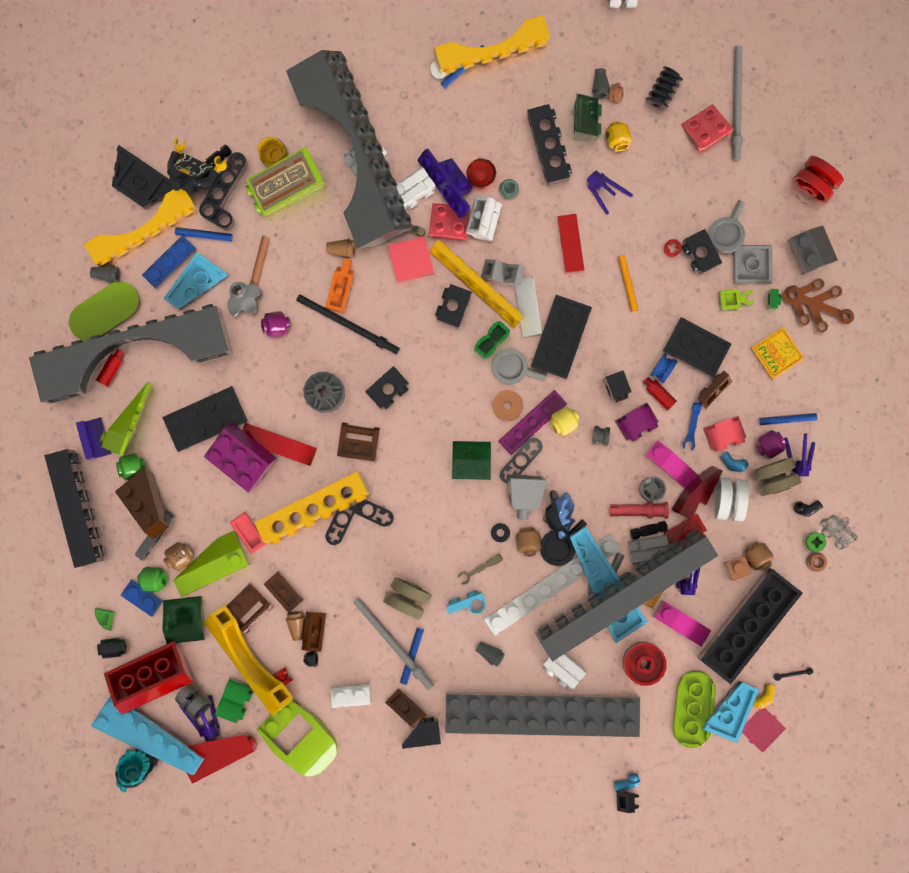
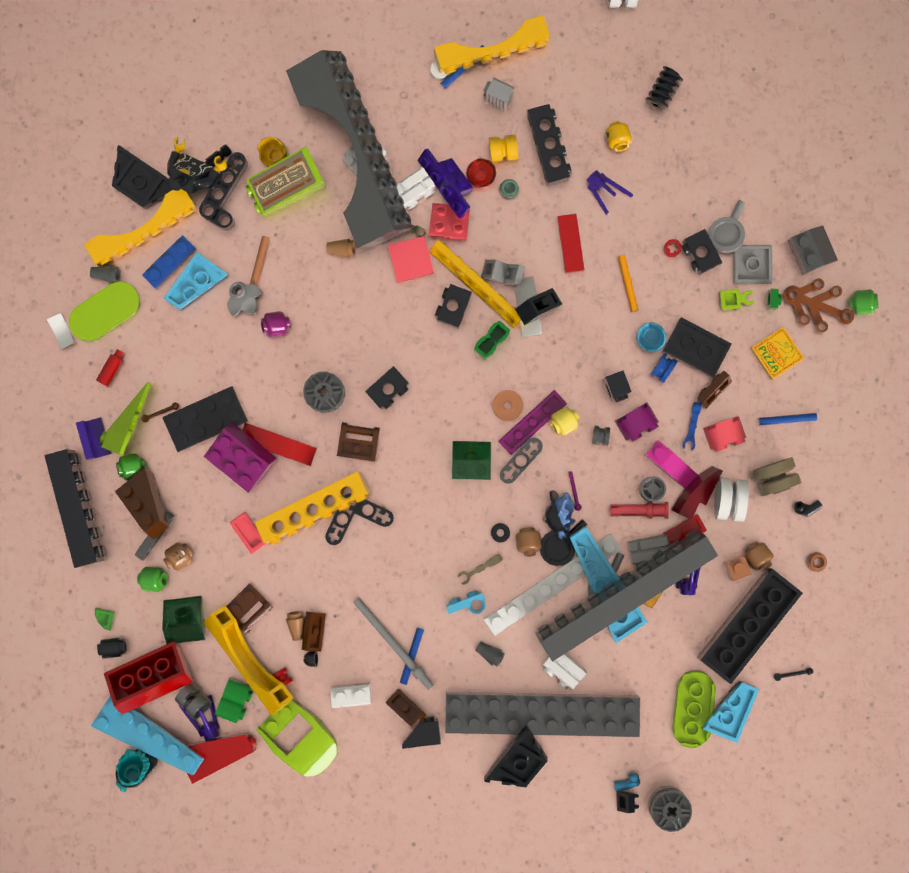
(60, 330): none -> white sticker
(68, 369): dark grey arch -> none
(143, 600): blue plate -> none
(145, 418): none -> reddish brown hinge
(203, 234): blue bar -> none
(215, 562): lime wedge -> none
(283, 592): reddish brown plate -> none
(340, 287): orange hinge -> none
(381, 341): black bar -> none
(406, 599): dark tan wheel -> none
(483, 218): white brick -> none
(498, 93): none -> light grey brick
(503, 148): none -> yellow wheel
(511, 367): light grey piece -> none
(519, 761): none -> black wing
(525, 493): light grey torso -> none
(538, 306): none -> black slope
(561, 337): black plate -> none
(577, 506): none -> magenta hinge
(586, 118): clear green slope -> none
(600, 84): dark grey cone -> none
(616, 92): nougat plate -> none
(647, 674): red wheel -> none
(649, 530): black axle -> none
(651, 337): none -> medium azure hair
(659, 393): red cylinder -> none
(669, 797): none -> dark grey wheel
(681, 623): dark pink slope -> none
(707, 127): coral hinge -> none
(734, 465): dark azure arm -> none
(737, 139): light grey bar -> none
(762, 729): clear pink piece -> none
(767, 698): yellow arm -> none
(771, 444): magenta head -> none
(802, 466): dark purple plant -> none
(811, 542): bright green wheel -> none
(818, 179): red wheel -> none
(839, 529): clear hips -> none
(864, 302): none -> bright green head

